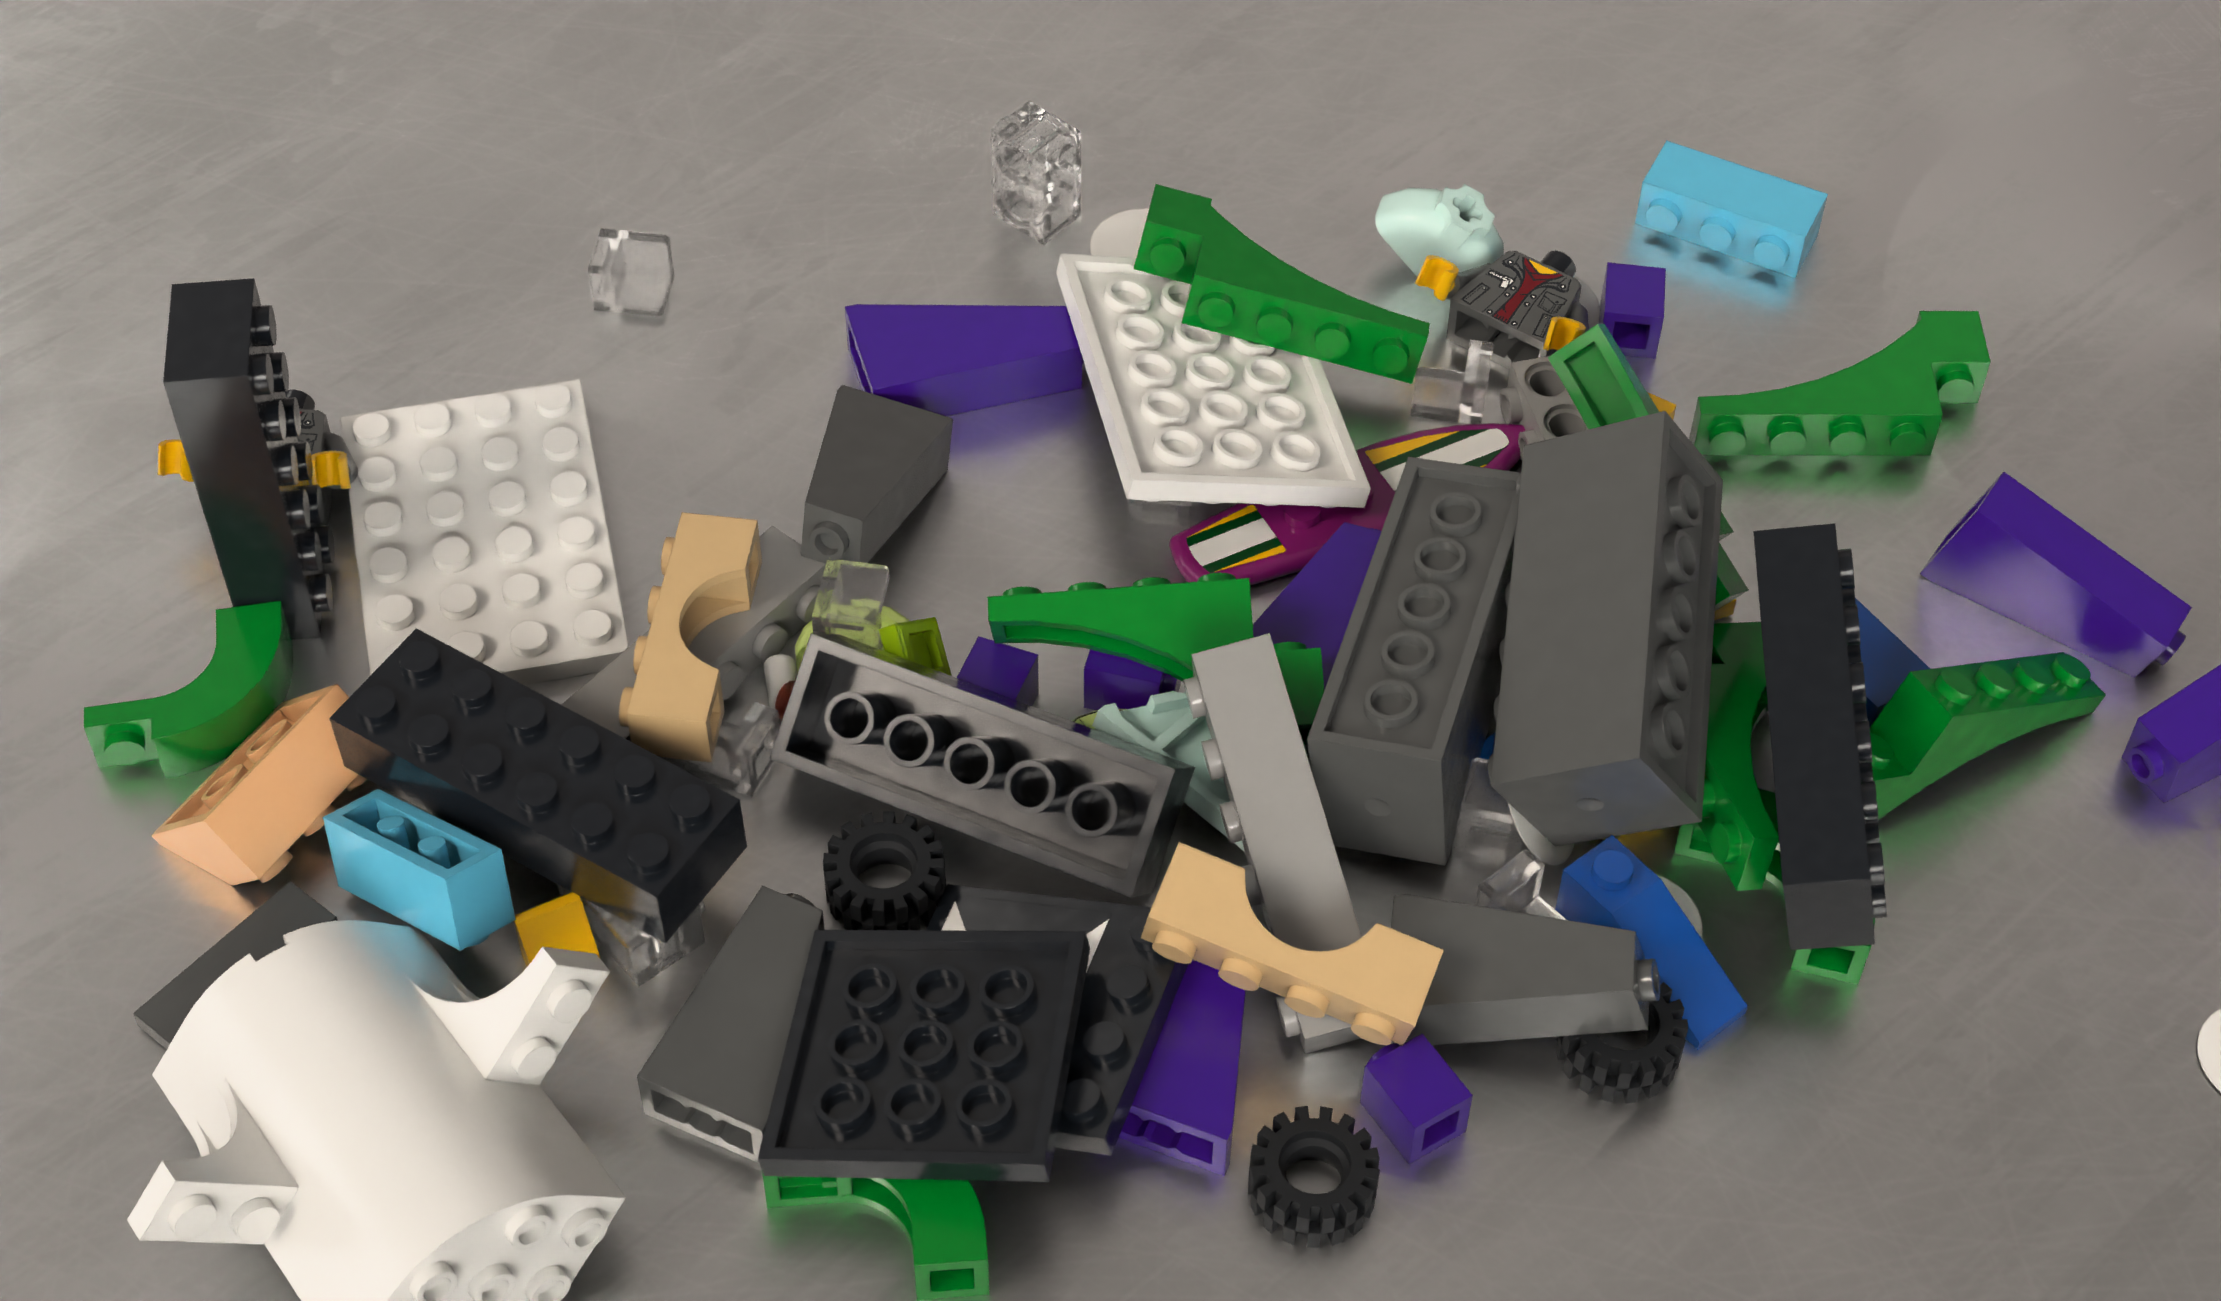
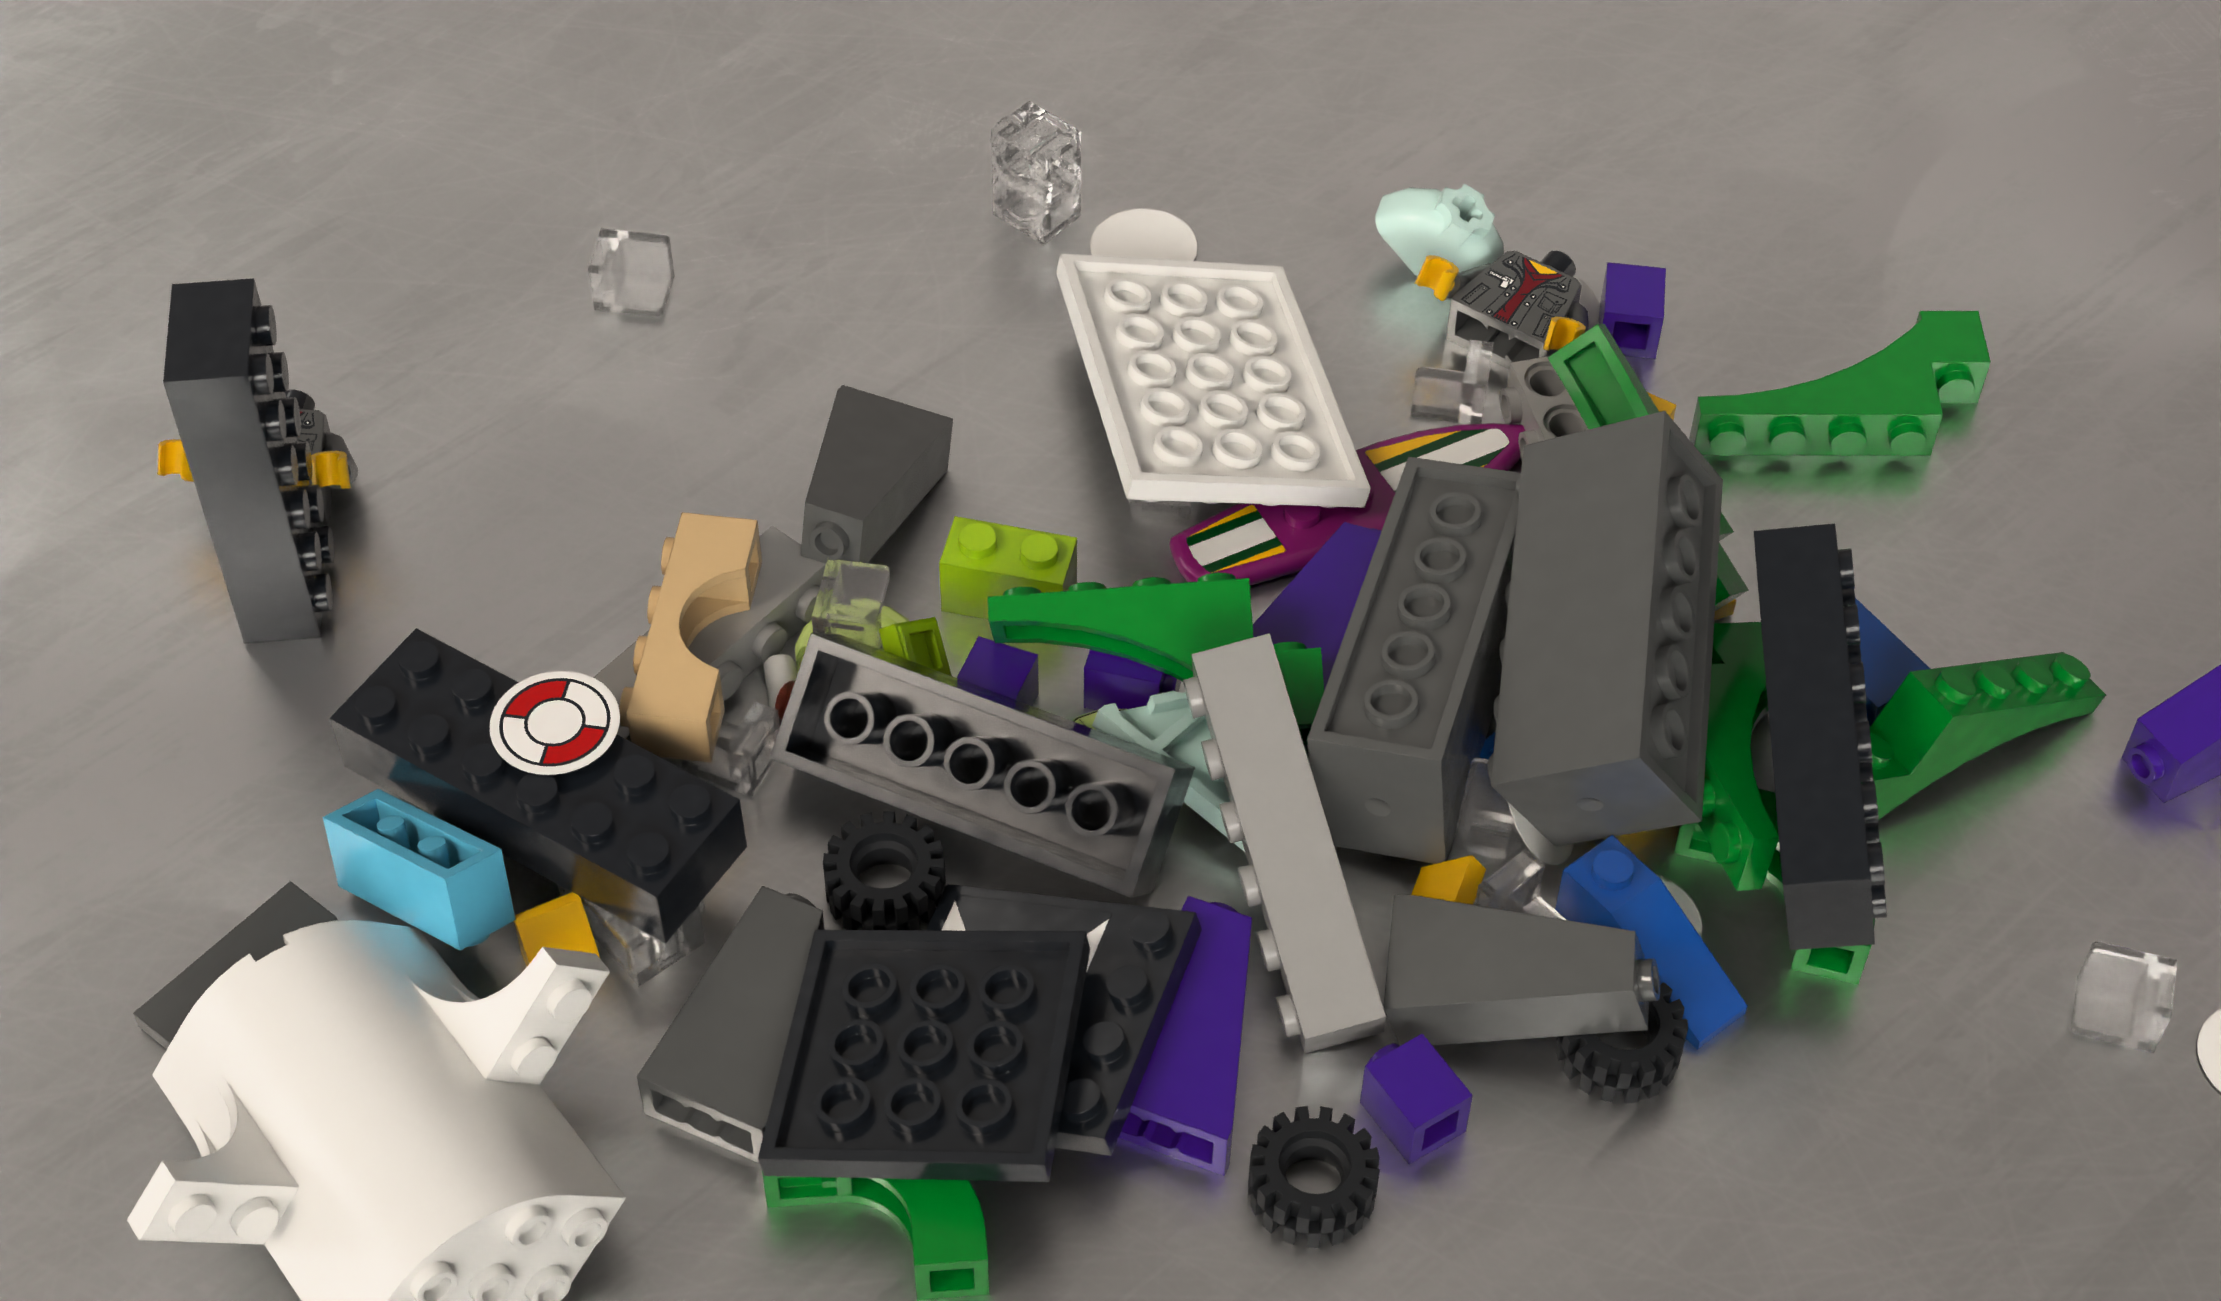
(211, 713): green arch -> none
(265, 794): light nougat slope -> none
(486, 532): white plate -> none
(554, 722): none -> sticker
(963, 354): dark purple slope -> none
(993, 557): none -> lime brick
(1262, 299): green arch -> none
(1369, 984): tan arch -> none
(1451, 880): none -> yellow tile
(1730, 208): medium azure brick -> none
(2057, 580): dark purple slope -> none
(2124, 996): none -> clear panel

